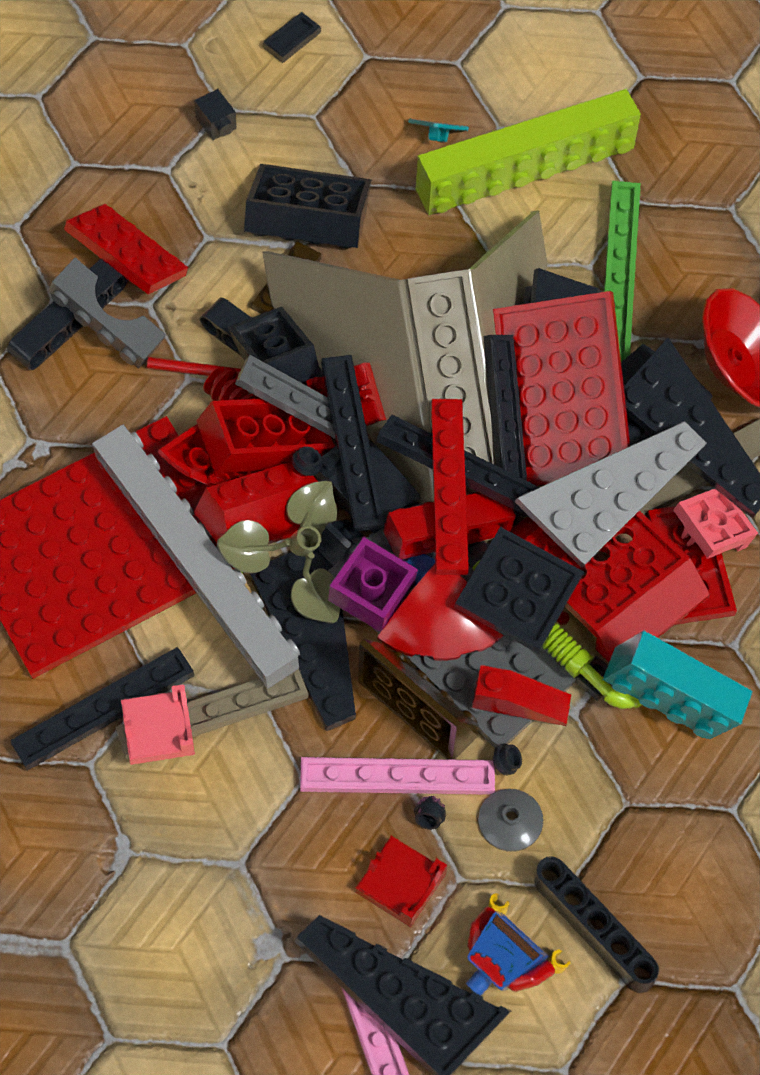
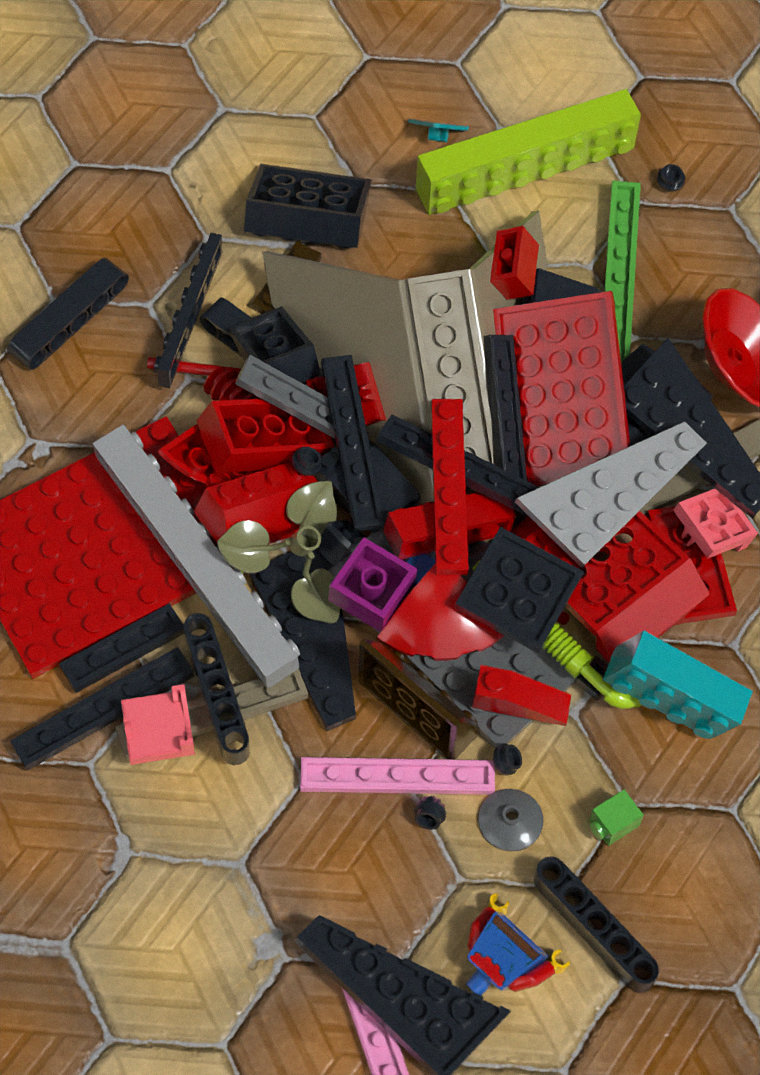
(122, 648): none -> black plate
(126, 248): red plate -> none
(132, 338): dark grey arch -> none
(186, 317): none -> black plate
(215, 114): black brick -> none
(216, 702): none -> black beam
(292, 37): black tile -> none
(401, 880): red piece -> none
(514, 262): none -> red brick
(615, 818): none -> bright green brick
(671, 178): none -> black plate

